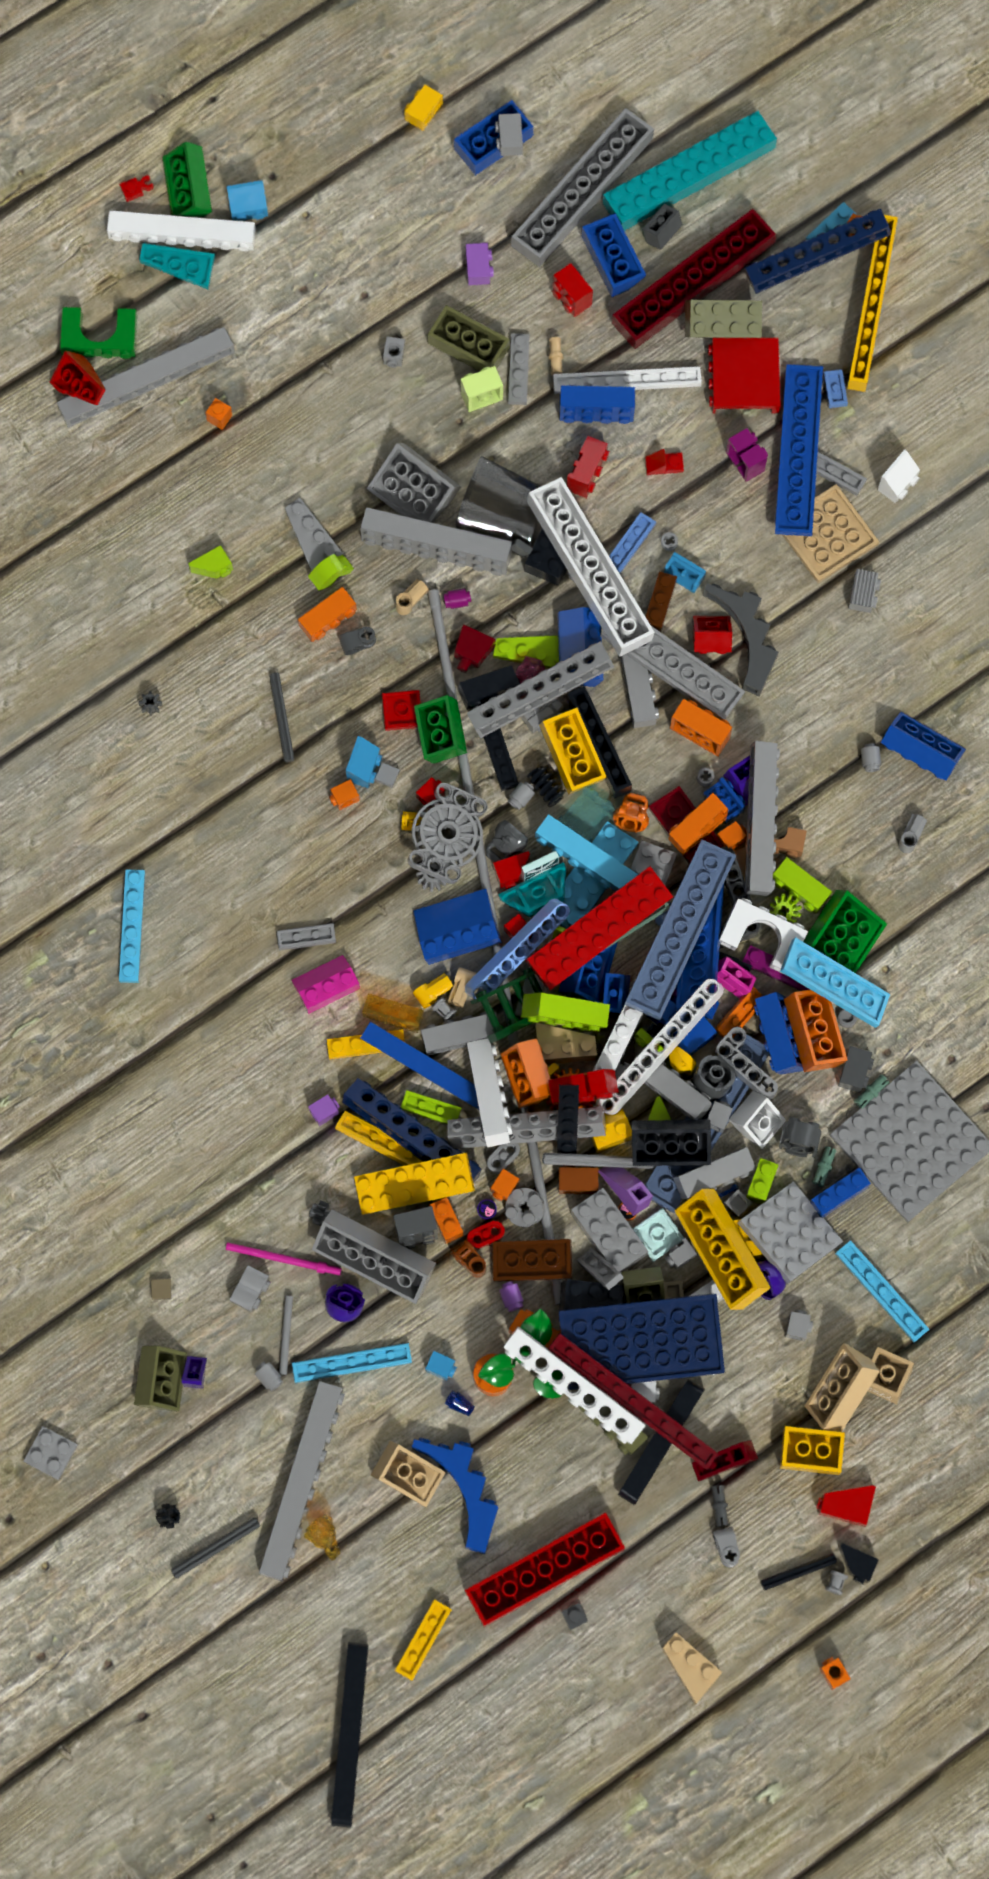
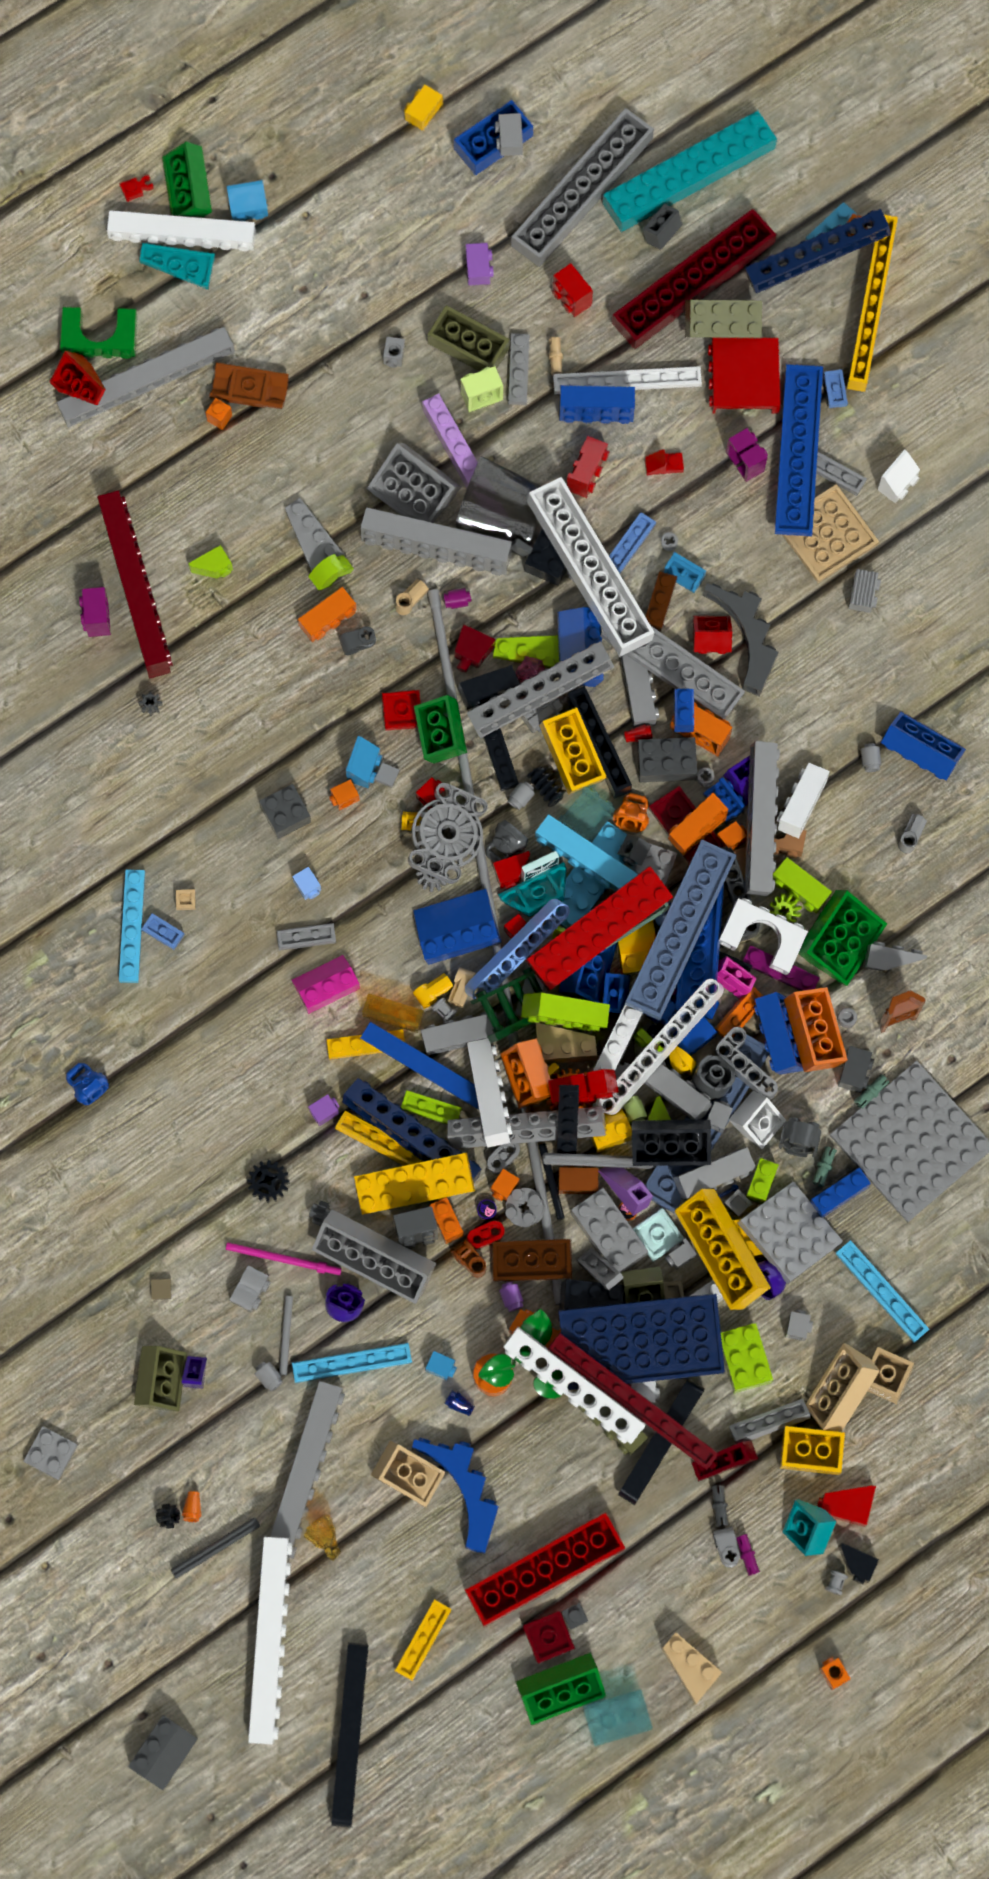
(88, 1085): none -> blue piece
(95, 612): none -> magenta brick
(135, 584): none -> dark red brick
(163, 931): none -> medium blue plate
(163, 1752): none -> dark grey slope
(185, 899): none -> tan plate
(192, 1507): none -> orange cone
(249, 386): none -> dark orange piece
(269, 1639): none -> white brick
(276, 1178): none -> black gear
(281, 717): dark grey axle -> none
(285, 811): none -> dark grey brick
(307, 883): none -> light blue brick
(450, 437): none -> lavender brick
(548, 1637): none -> dark red plate
(552, 1185): none -> black bar
(561, 1688): none -> green slope
(613, 254): blue slope -> none
(617, 1718): none -> clear light blue brick
(634, 850): none -> dark grey brick
(635, 948): none -> yellow slope
(635, 1109): none -> yellowish green brick
(639, 733): none -> red cone
(667, 759): none -> dark grey brick
(683, 710): none -> blue brick
(745, 1358): none -> lime brick
(747, 1554): none -> magenta pin
(770, 1421): none -> light grey plate
(798, 1571): black axle -> none
(803, 800): none -> white brick
(809, 1527): none -> teal slope
(835, 982): medium azure plate -> none
(884, 958): none -> light grey slope
(902, 1008): none -> dark orange piece

